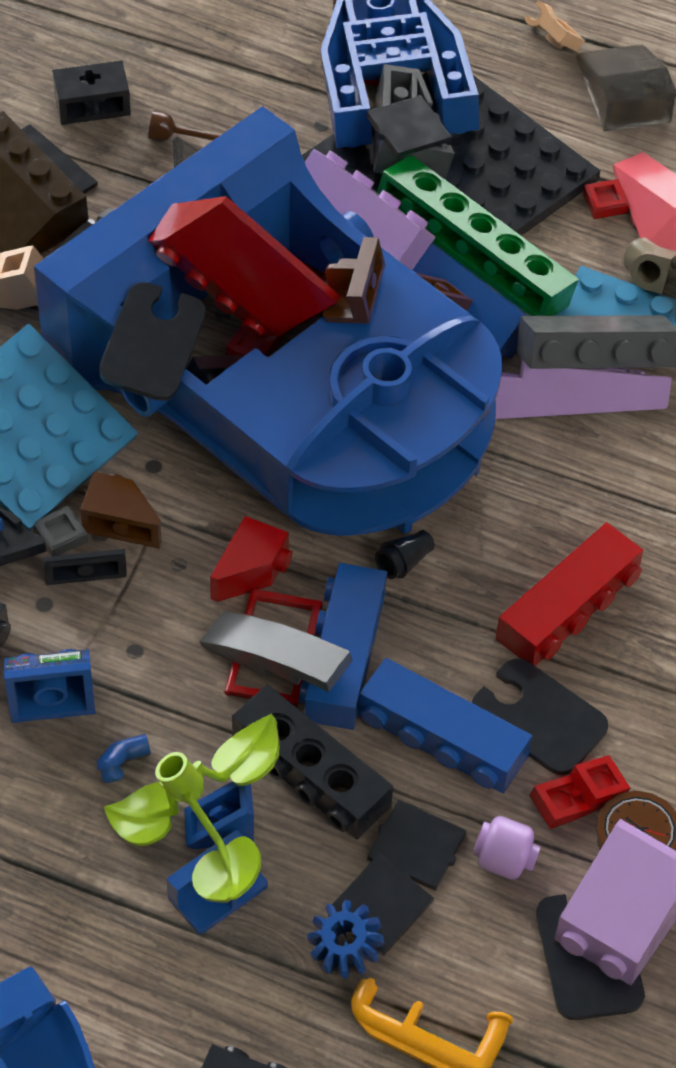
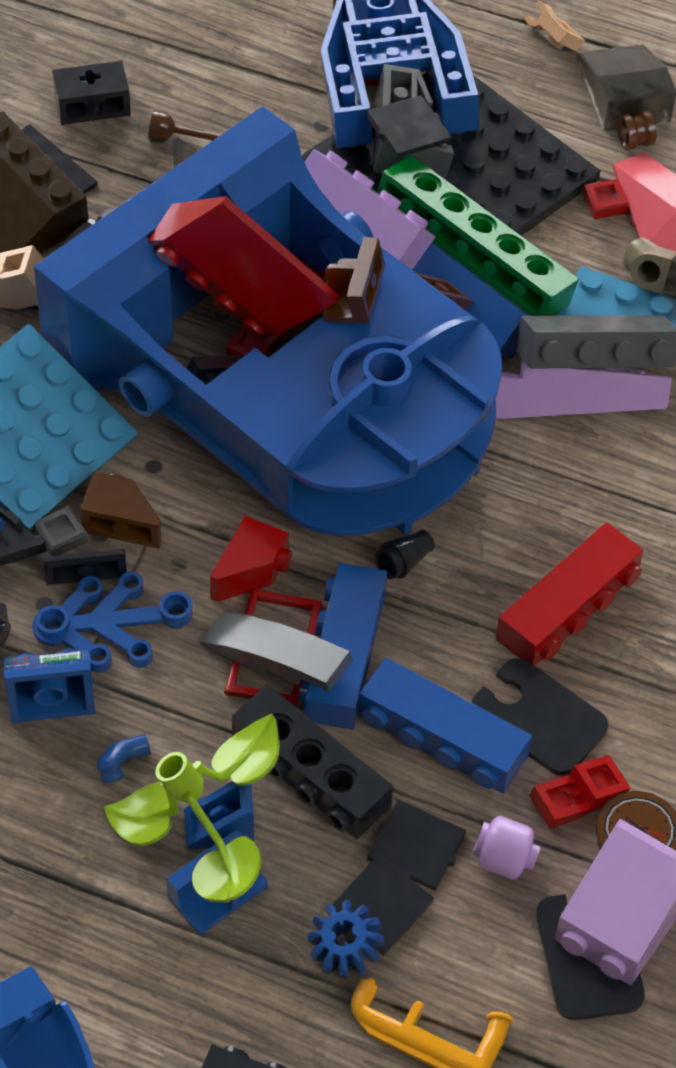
(107, 619): none -> blue plant
(150, 352): black piece -> none
(636, 129): none -> reddish brown wheel

